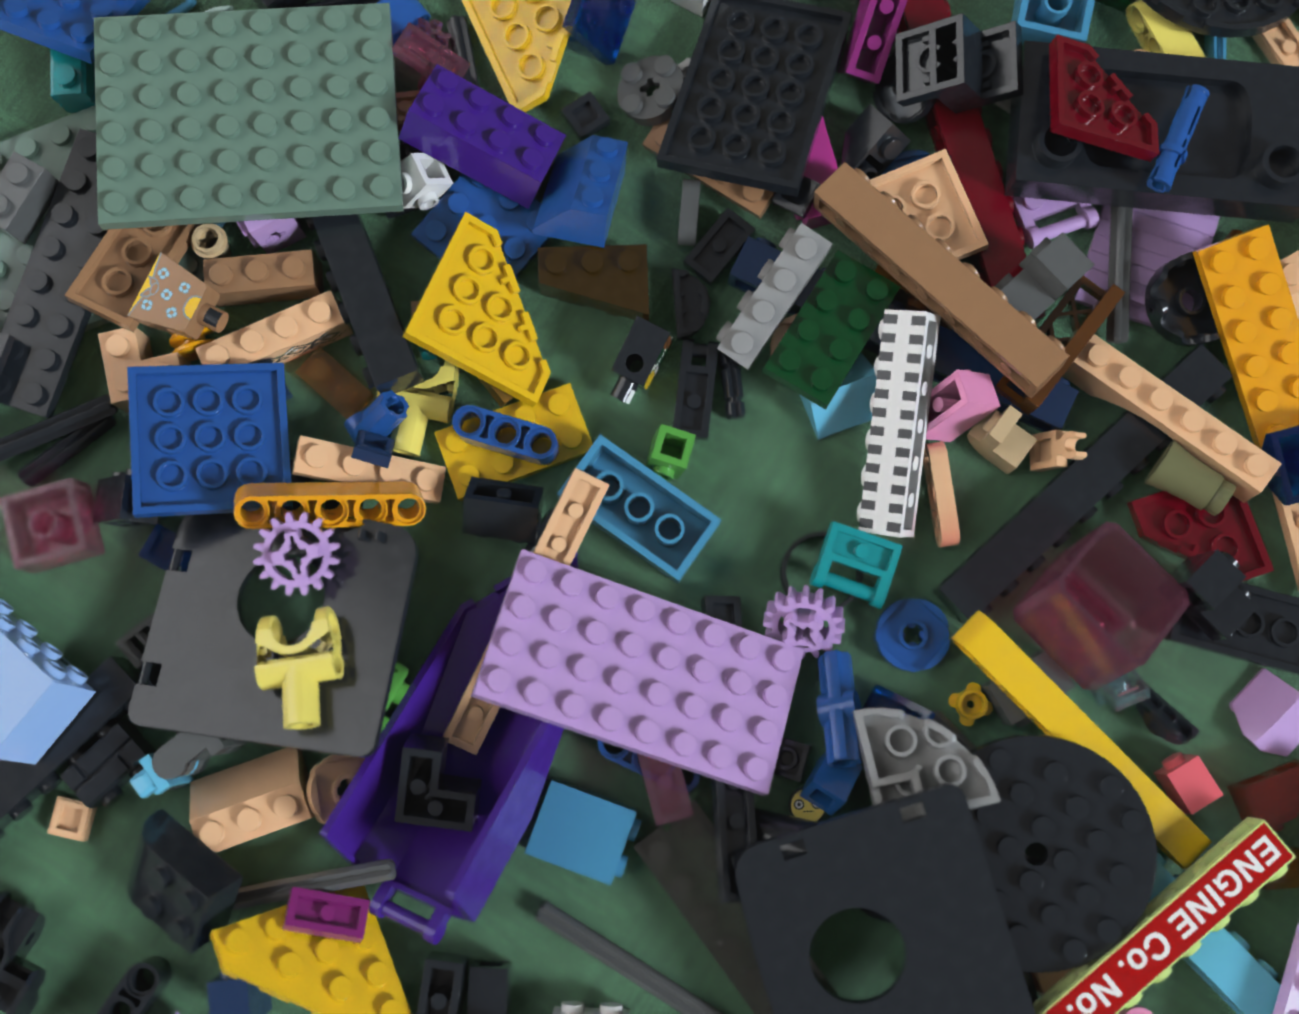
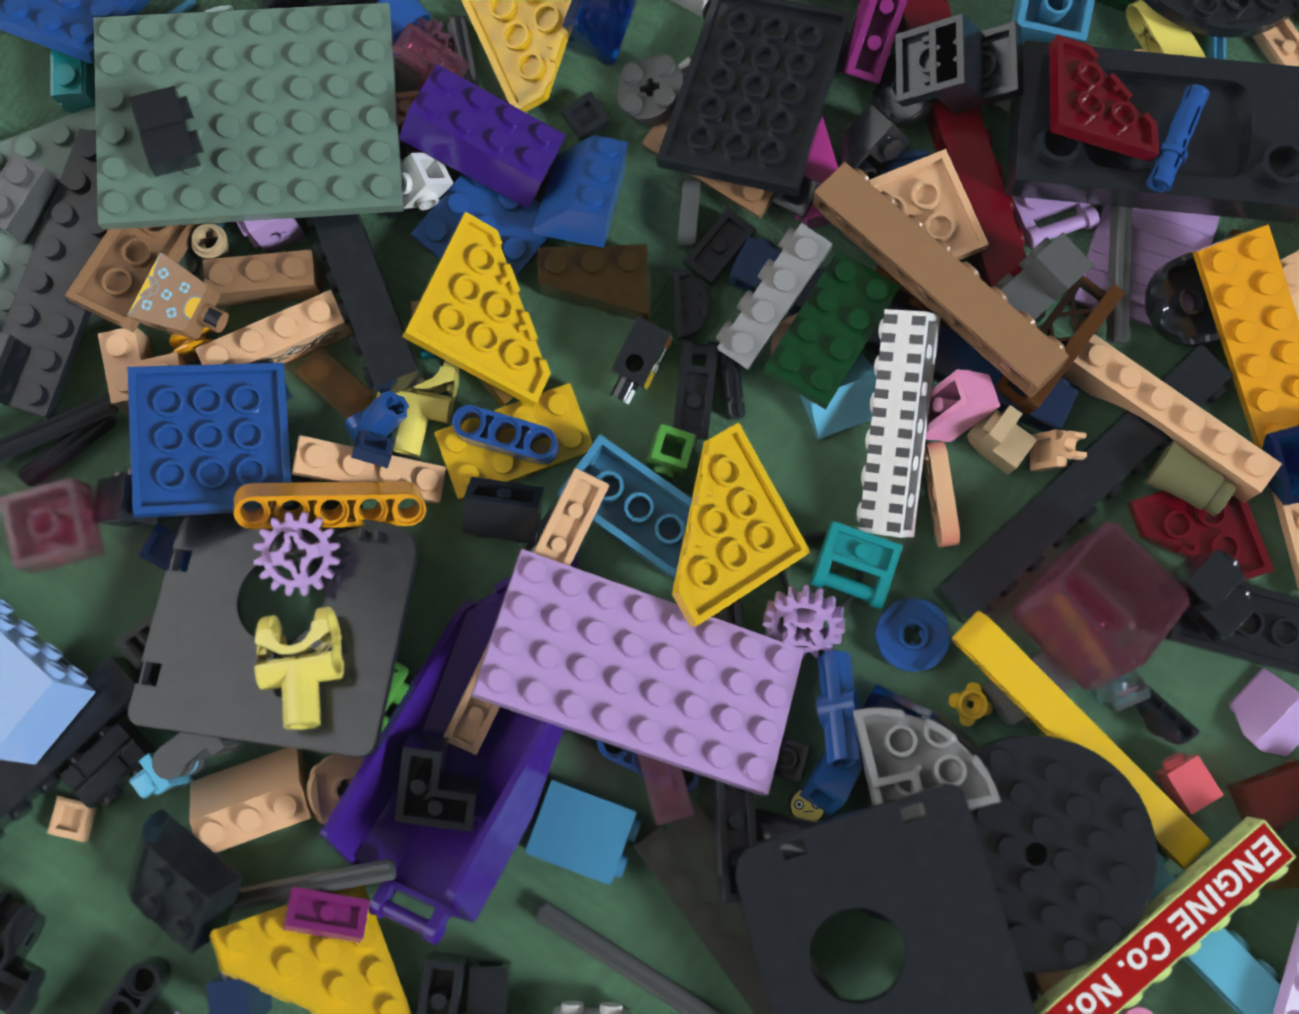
(165, 130): none -> black brick
(734, 529): none -> yellow plate

